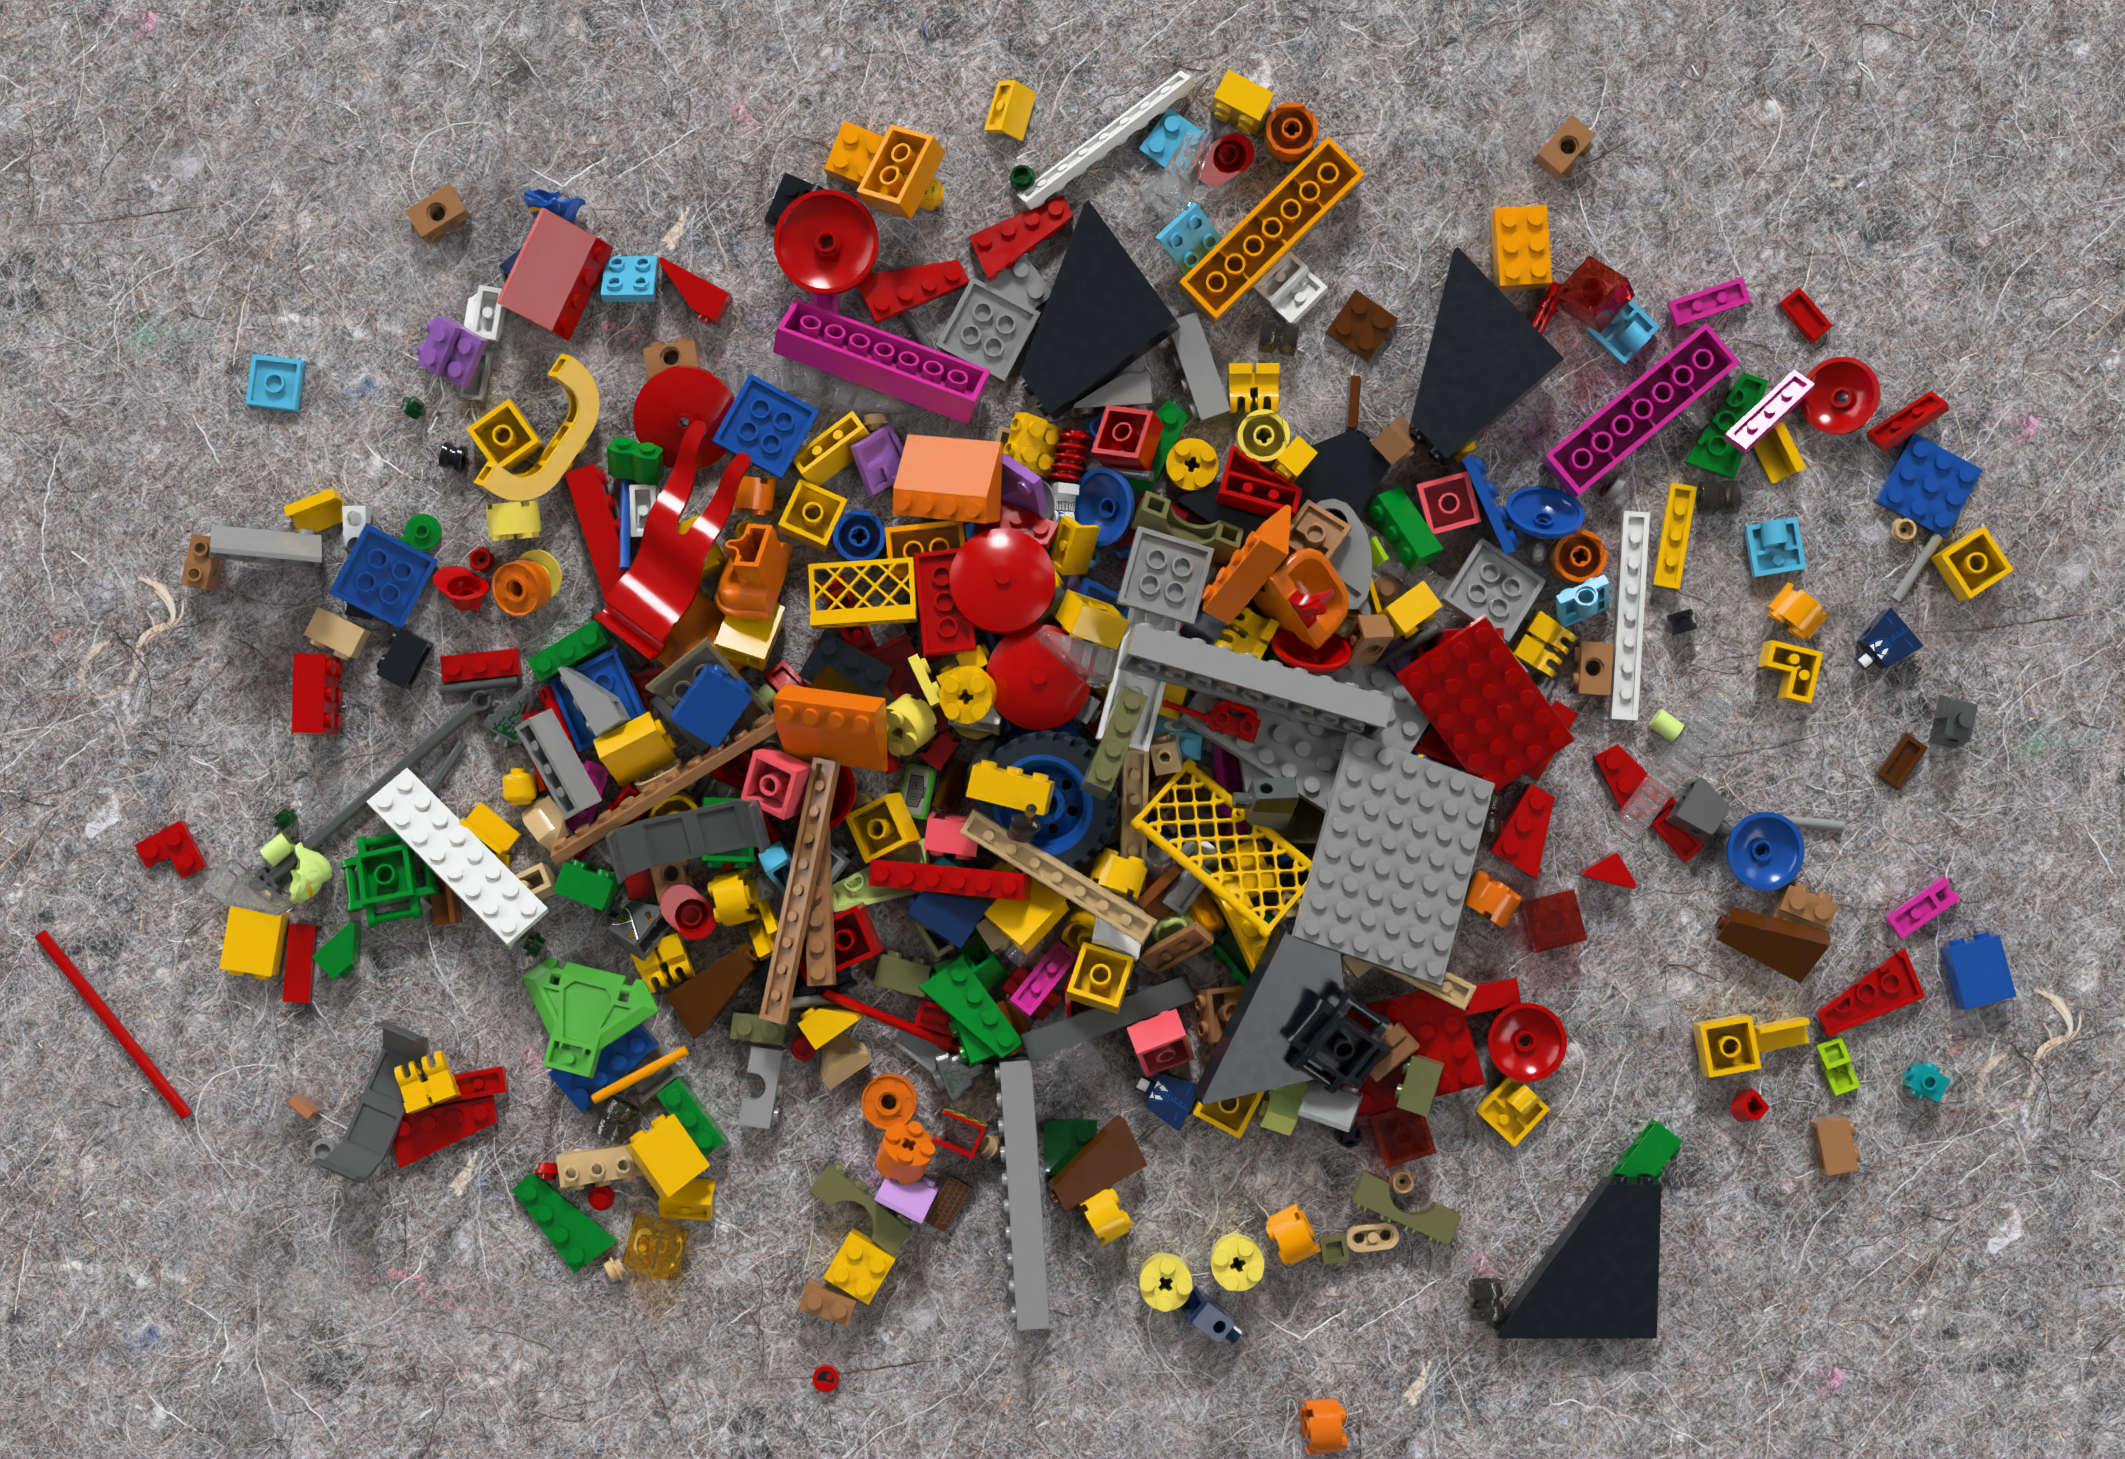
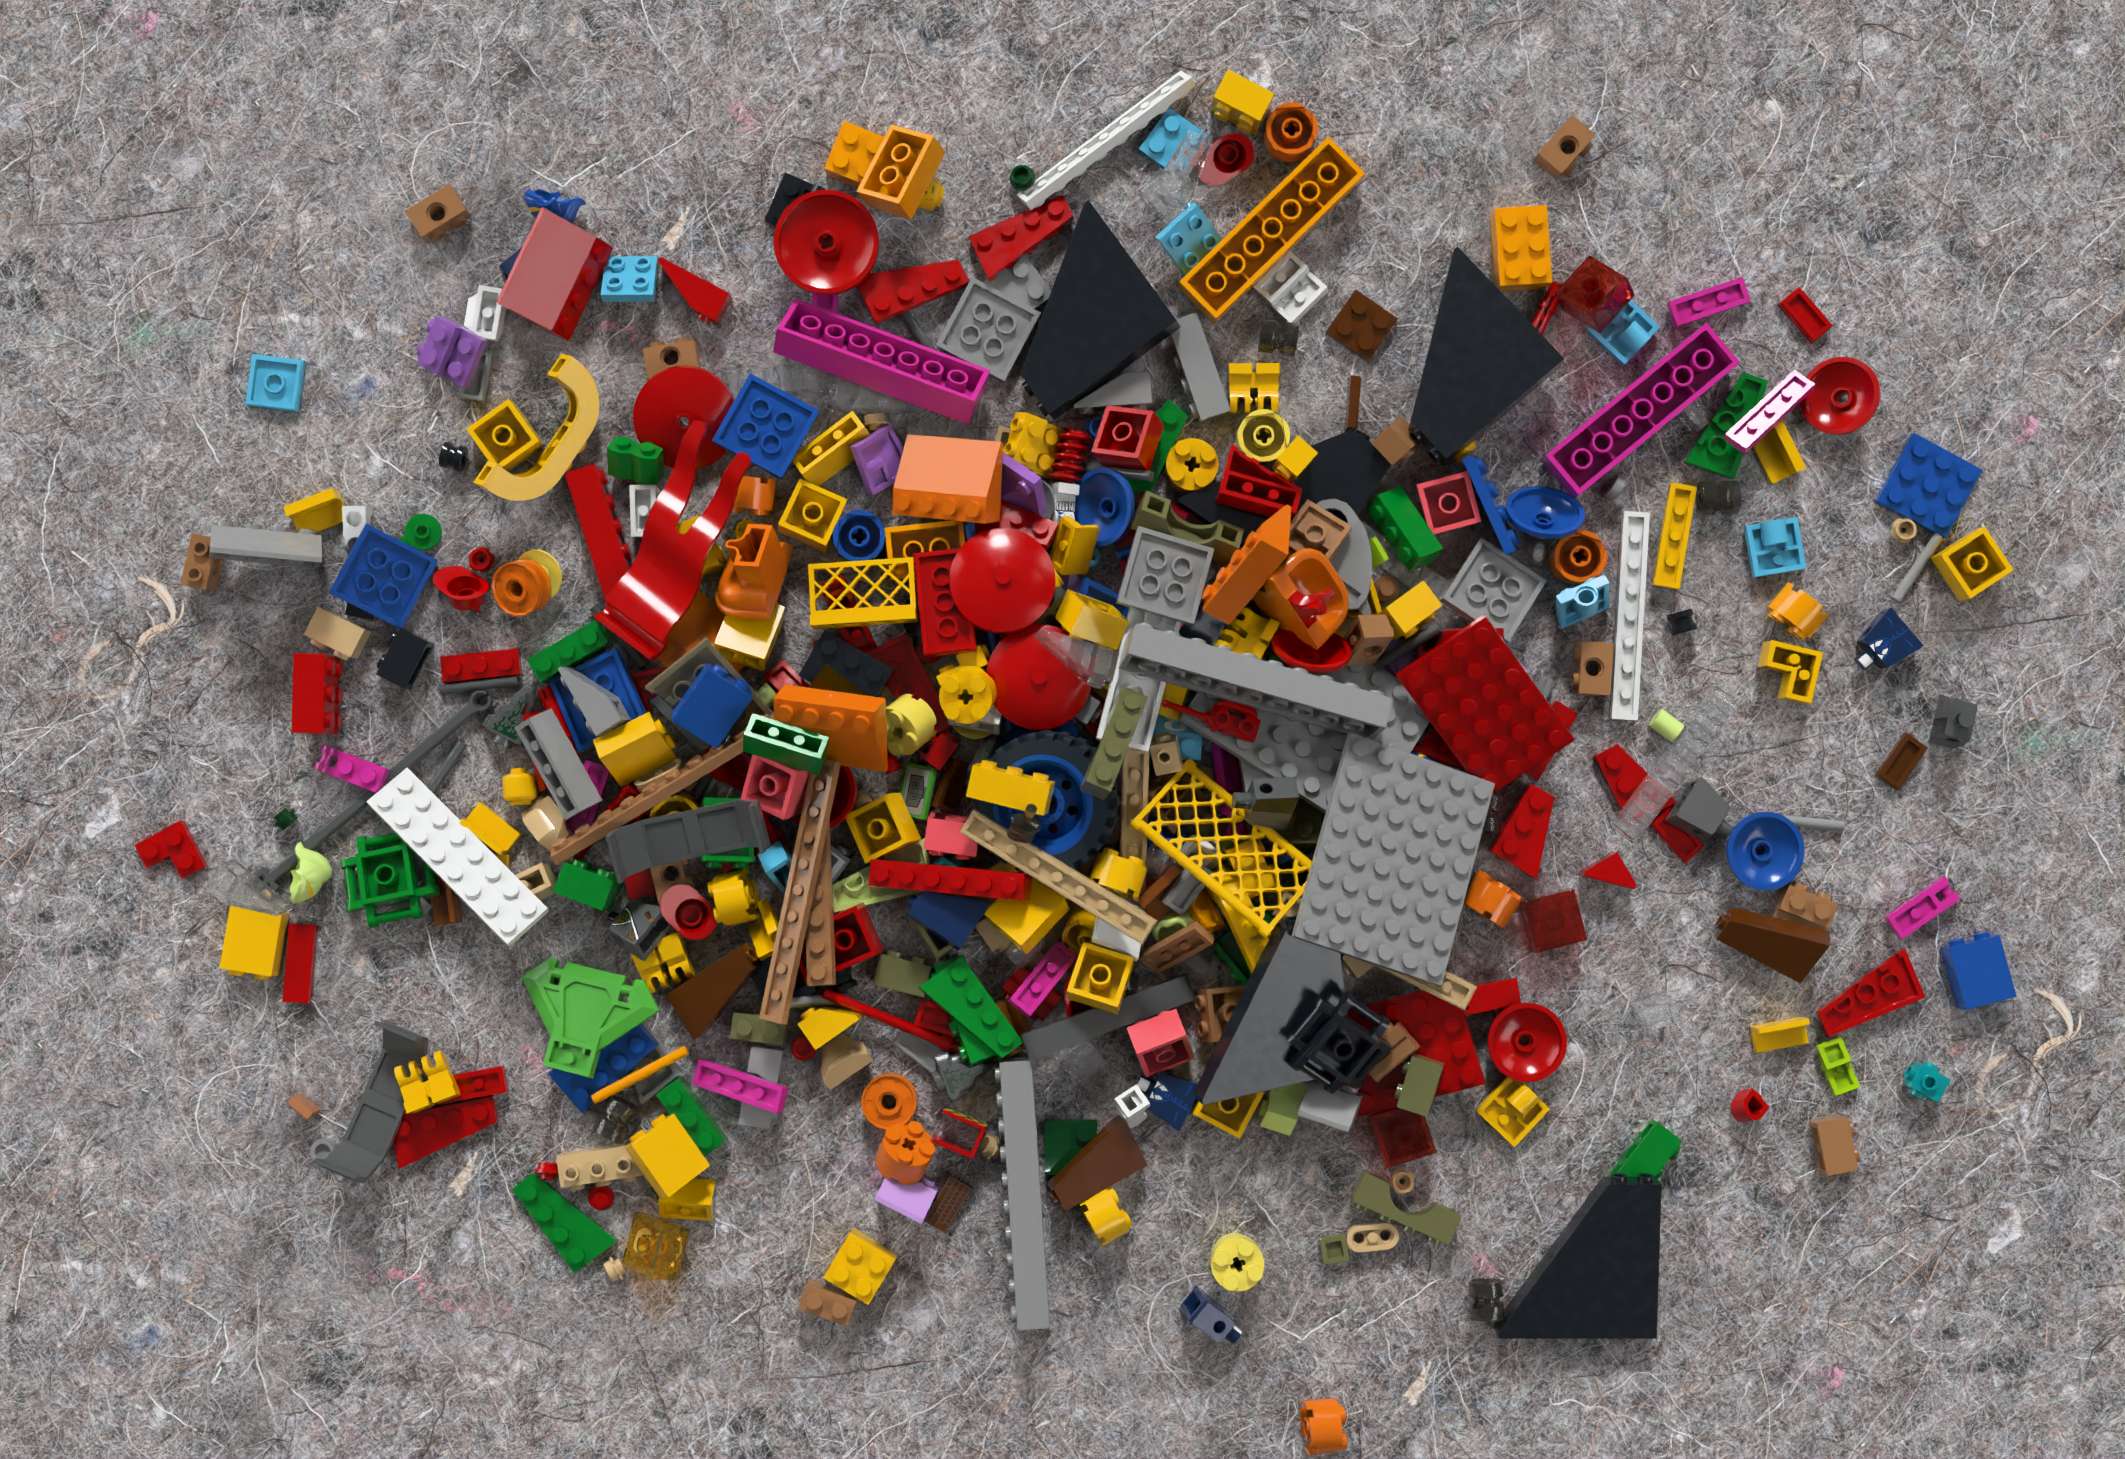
(113, 1024): red piece -> none
(278, 849): yellowish green piece -> none
(341, 952): green slope -> none
(352, 769): none -> dark pink plate
(413, 407): dark green plate -> none
(513, 518): light yellow brick -> none
(533, 945): dark green plate -> none
(625, 524): blue bar -> none
(740, 1086): none -> dark pink plate
(785, 744): none -> green brick
(825, 1378): red tile -> none
(836, 1186): olive arch -> none
(922, 670): light yellow plate -> none
(982, 960): green slope -> none
(1010, 109): yellow panel -> none
(1132, 1106): none -> white leg
(1165, 1297): light yellow brick -> none
(1293, 1235): light orange brick -> none
(1351, 1138): black wheel -> none
(1538, 632): yellow legs -> none
(1726, 1045): yellow brick -> none
(1907, 421): red plate -> none

